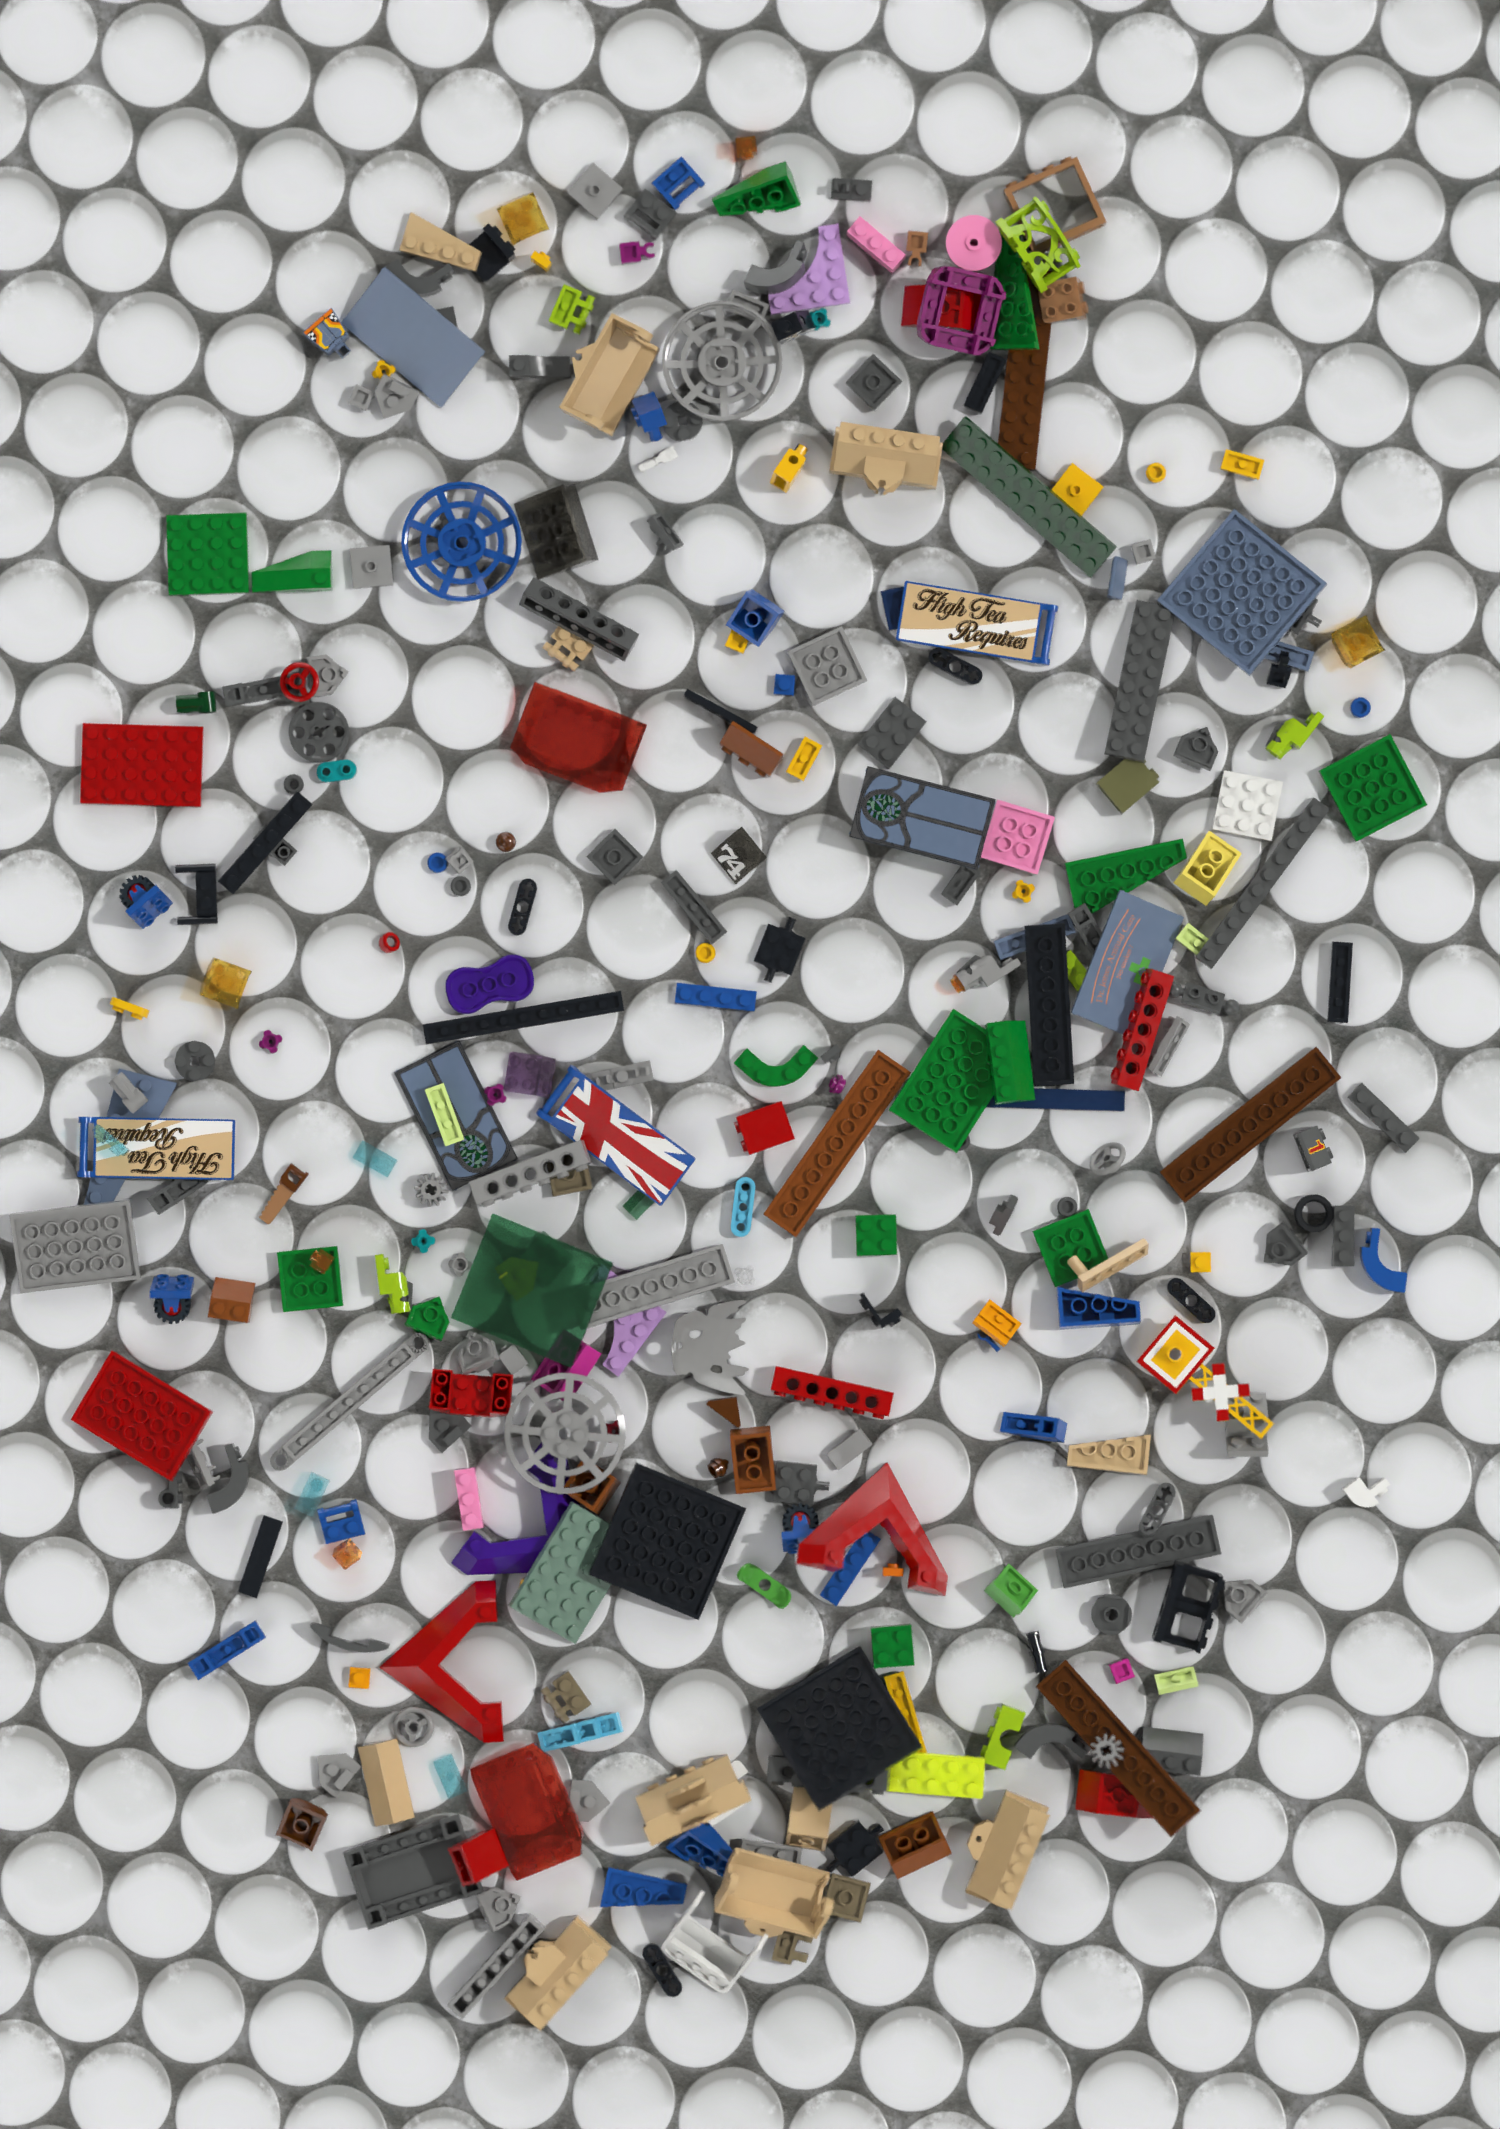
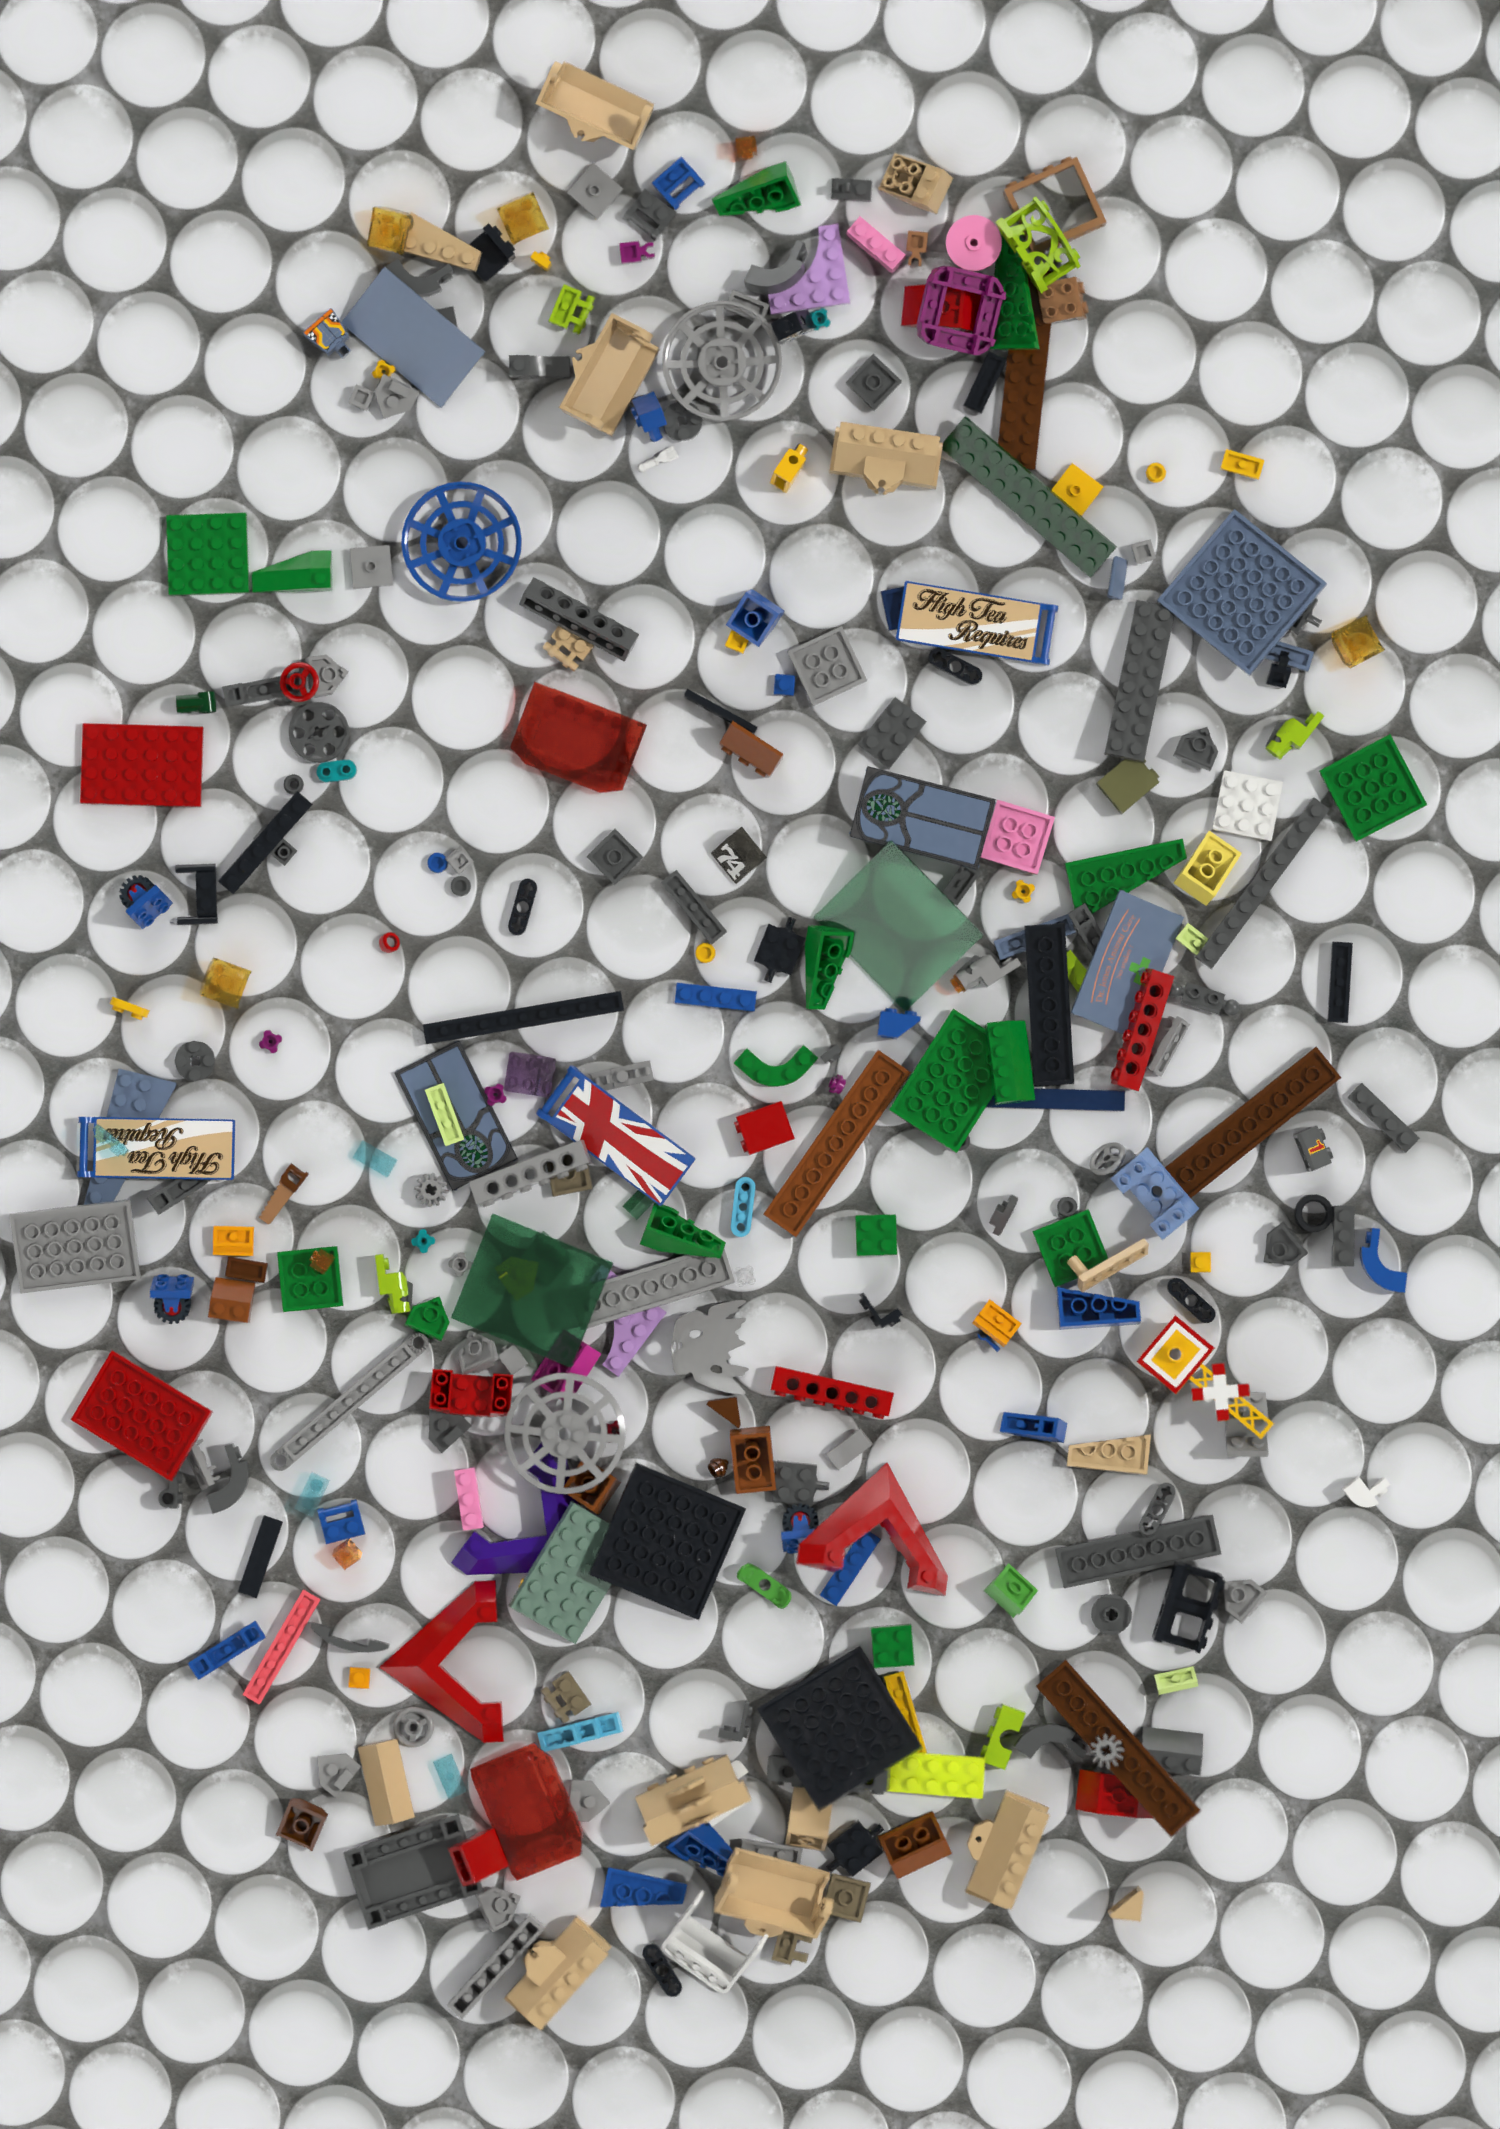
(131, 1096): light grey piece -> none
(233, 1240): none -> light orange plate
(246, 1269): none -> reddish brown tile
(281, 1646): none -> coral plate
(389, 229): none -> clear yellow slope
(505, 842): reddish brown plate -> none
(505, 980): dark purple plate -> none
(556, 531): clear smoke slope -> none
(594, 106): none -> tan piece
(662, 528): dark grey plate -> none
(674, 1234): none -> green wedge
(730, 1732): none -> dark grey bracket
(804, 758): yellow plate -> none
(824, 957): none -> green wedge
(892, 1570): orange plate -> none
(894, 1024): none -> blue slope
(901, 925): none -> clear green piece
(916, 183): none -> tan slope
(1037, 1652): black pin -> none
(1121, 1670): dark pink tile -> none
(1129, 1906): none -> tan slope
(1168, 1209): none -> medium blue plate
(1360, 707): blue tile -> none

